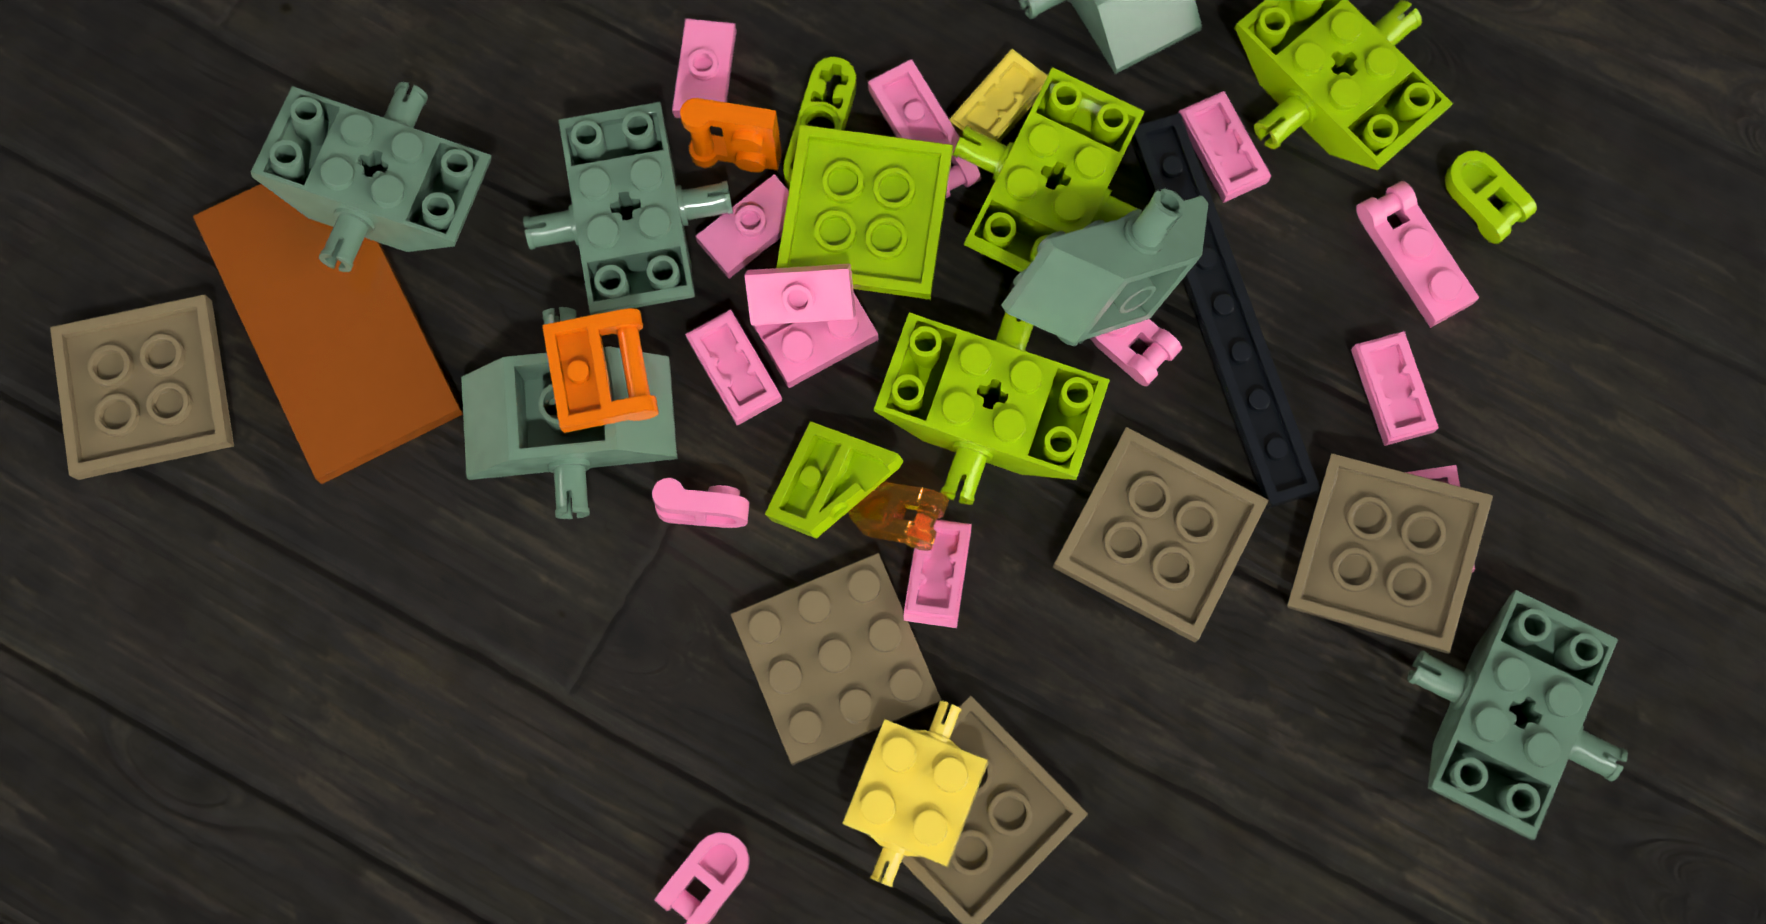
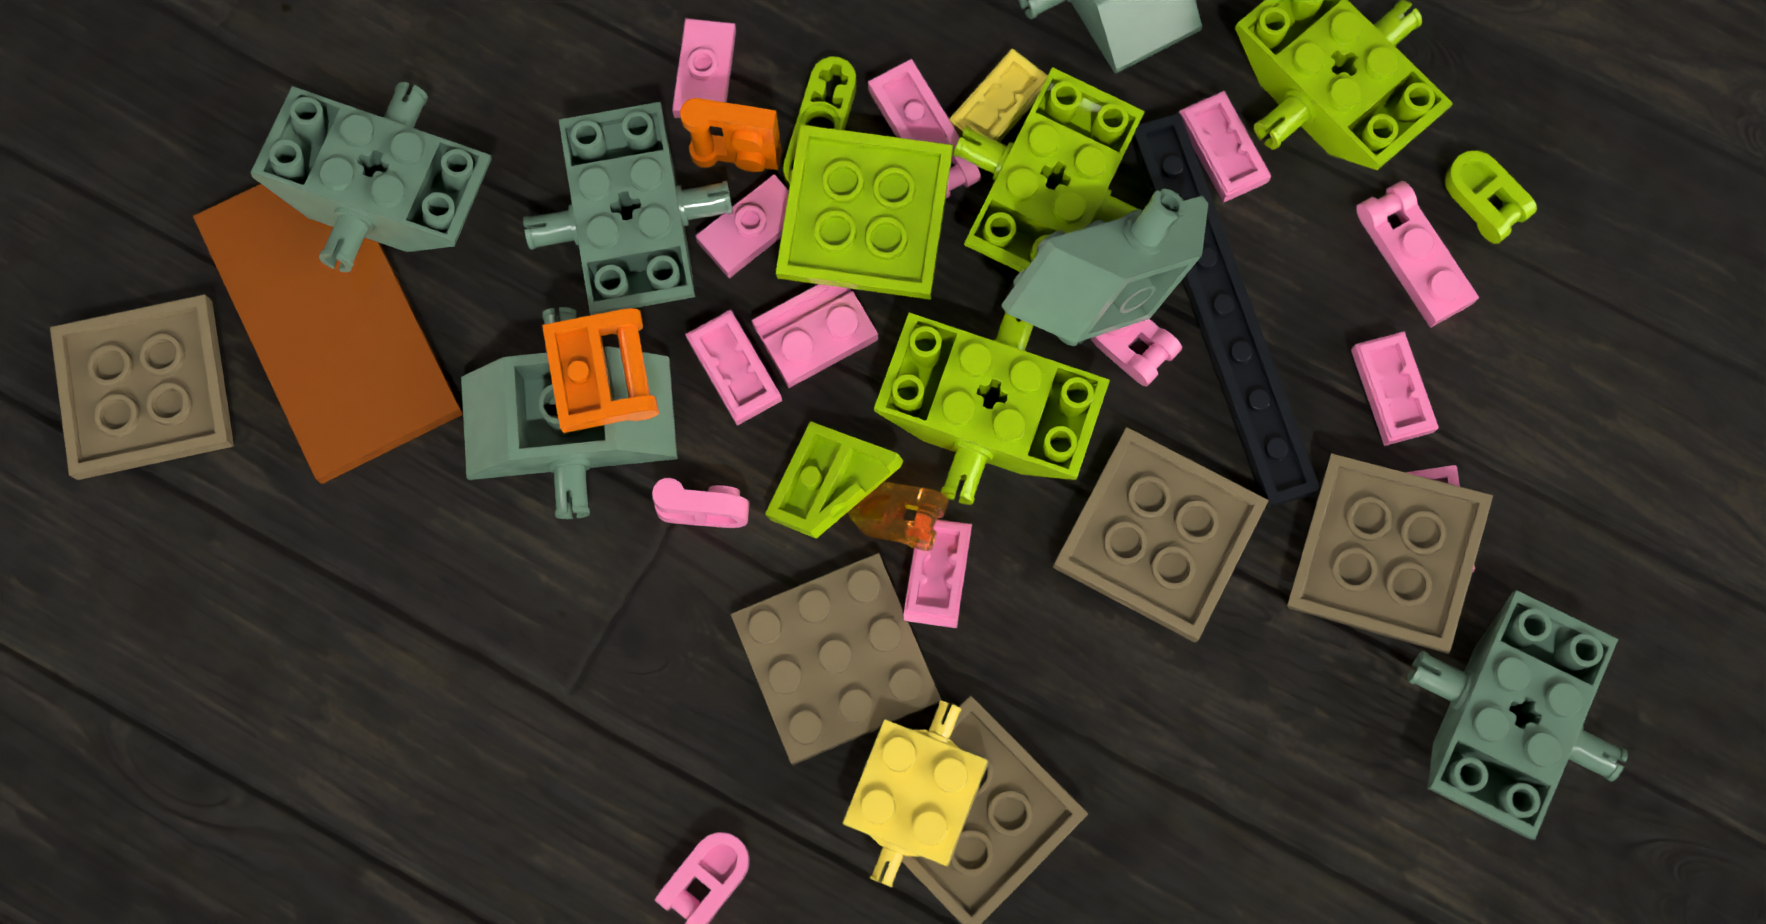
(800, 294): bright pink plate -> none

